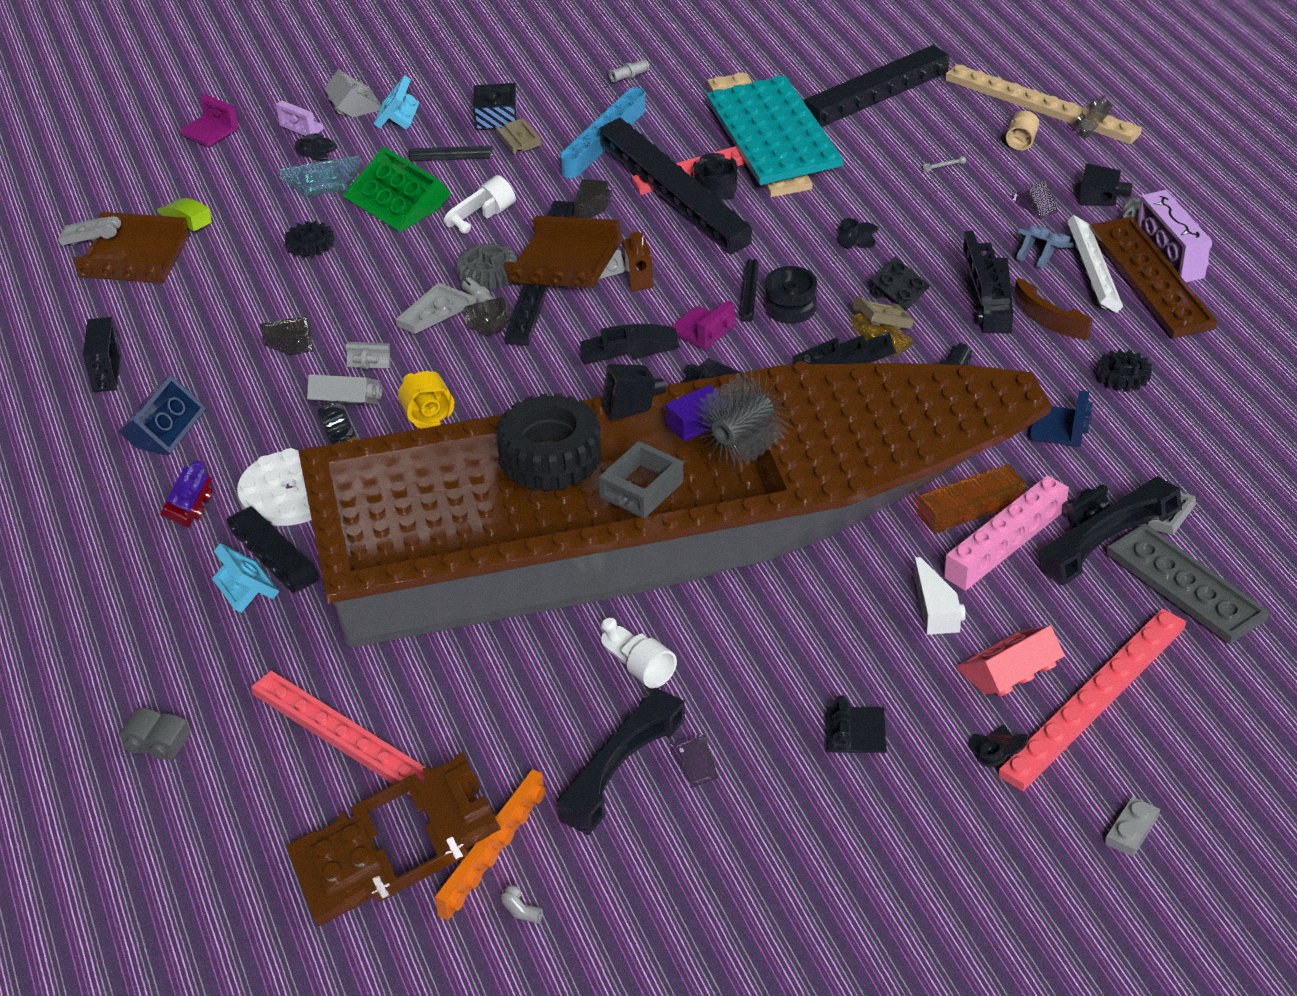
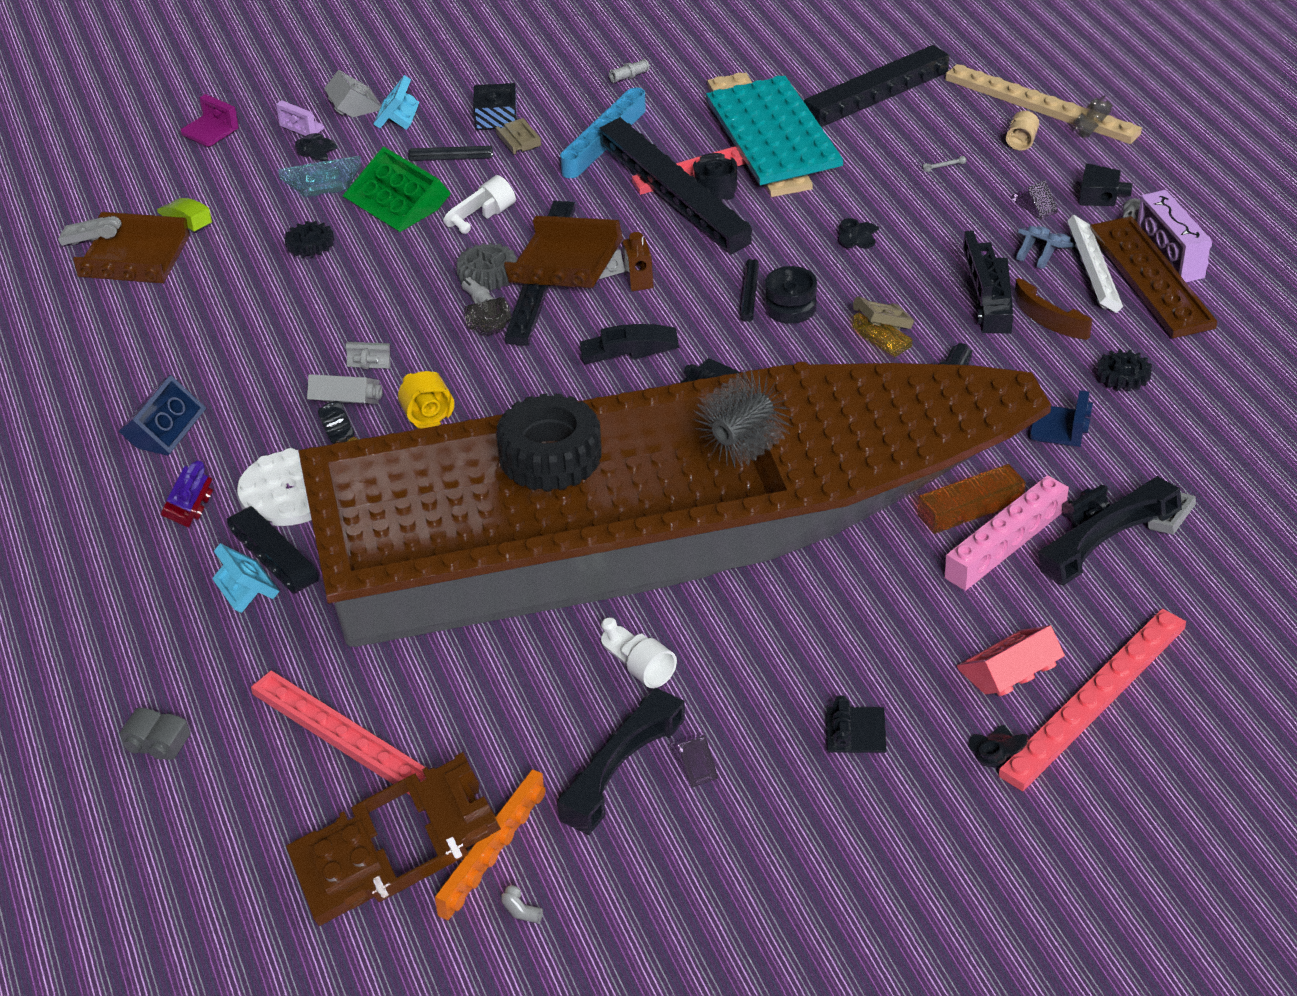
(102, 355): black window -> none
(288, 335): clear smoke slope -> none
(433, 308): light grey wing -> none
(592, 198): clear smoke slope -> none
(629, 390): black torso -> none
(632, 497): dark grey window -> none
(681, 413): dark purple brick -> none
(706, 327): magenta bracket -> none
(850, 352): black slope -> none
(899, 284): black hinge -> none
(937, 601): white slope -> none
(1132, 826): light grey plate -> none
(1188, 583): dark grey plate -> none

